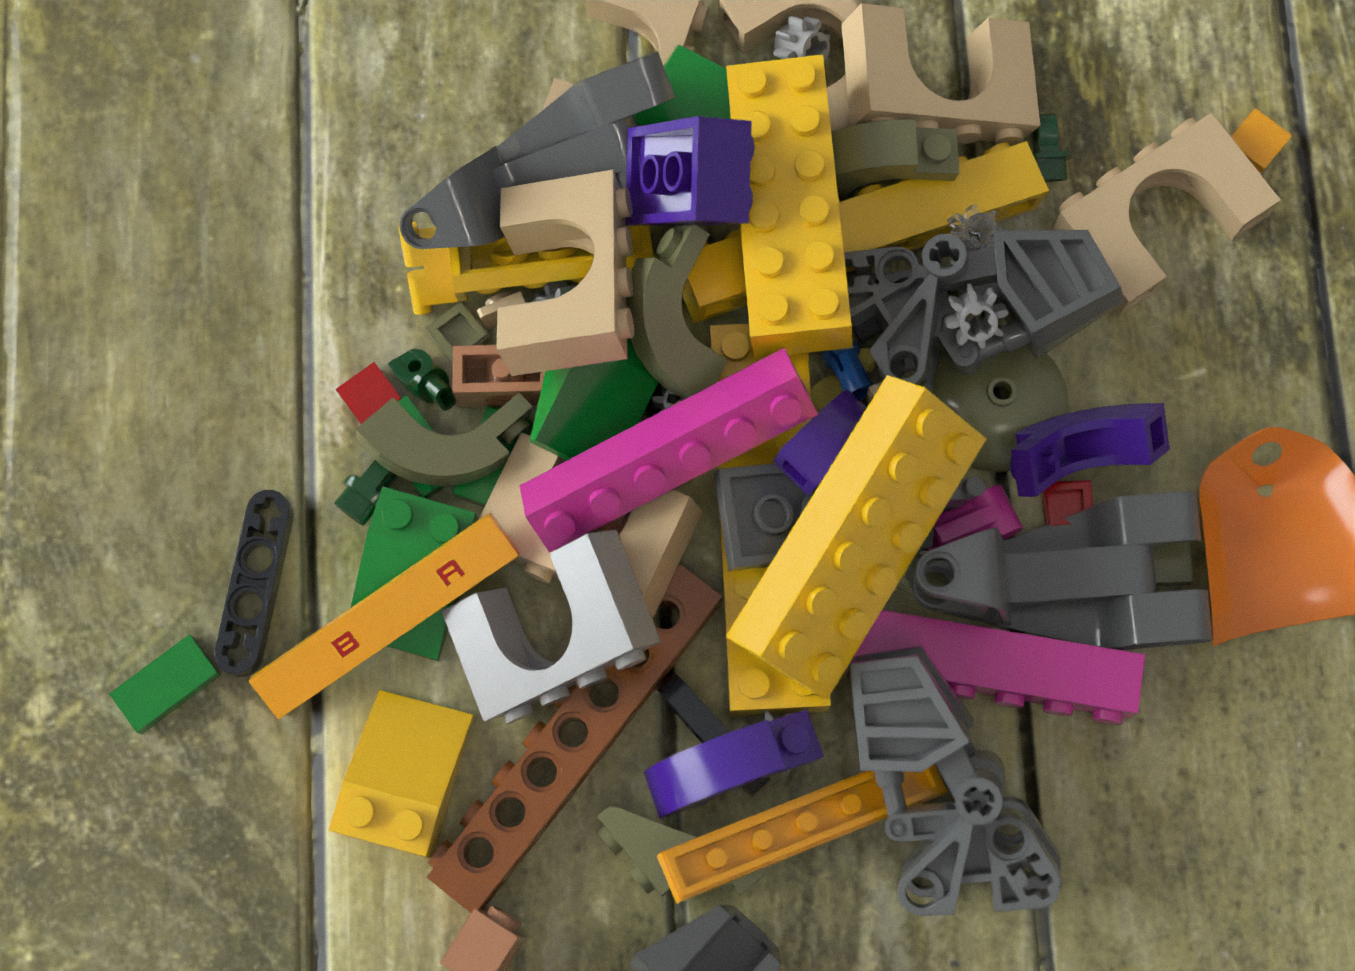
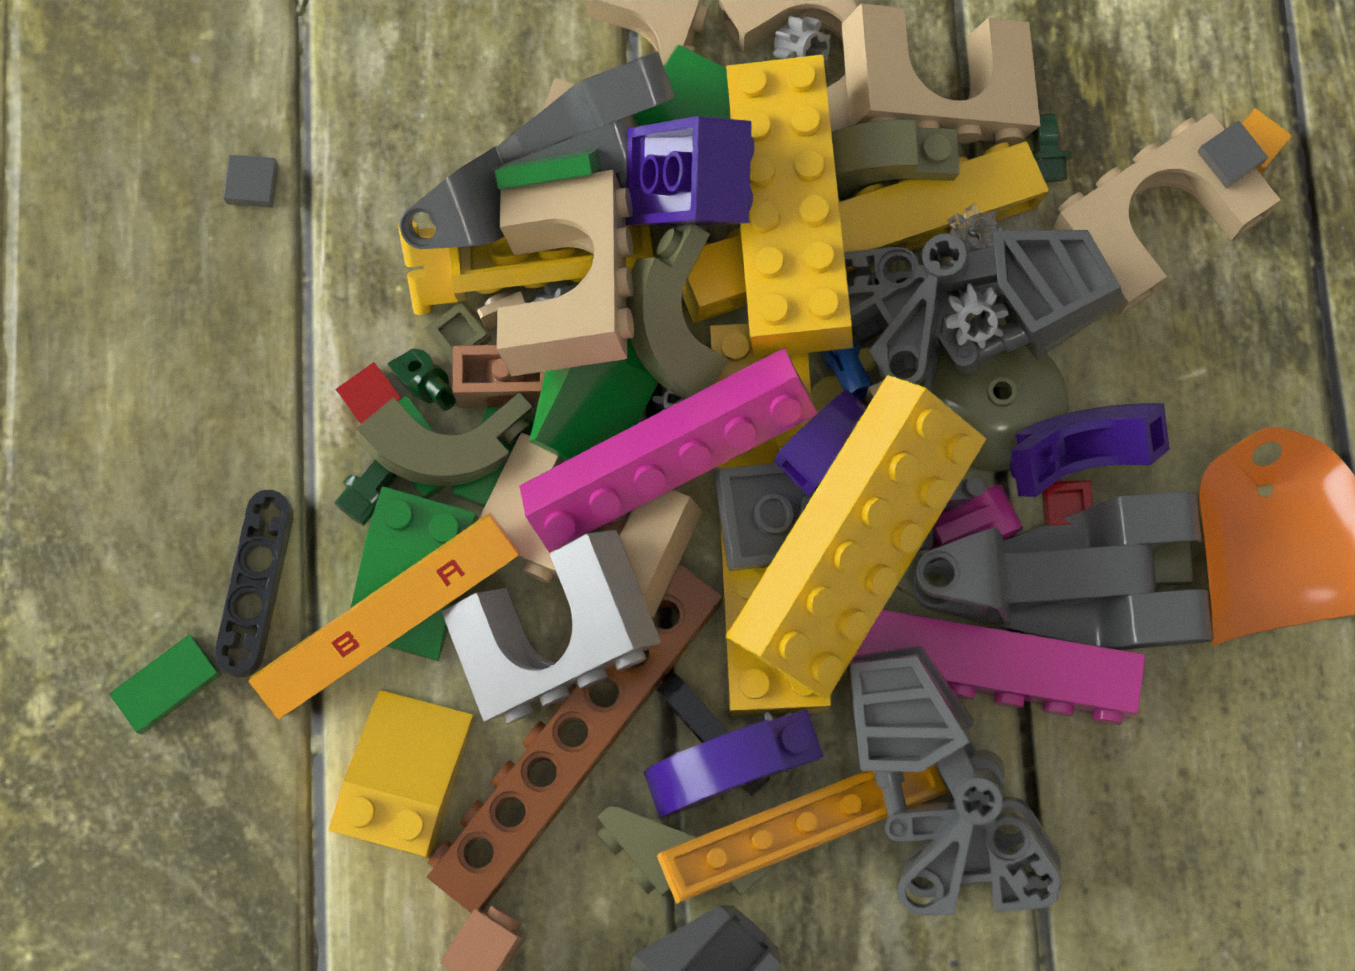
(250, 181): none -> dark grey tile
(548, 169): none -> green tile
(1232, 154): none -> dark grey tile

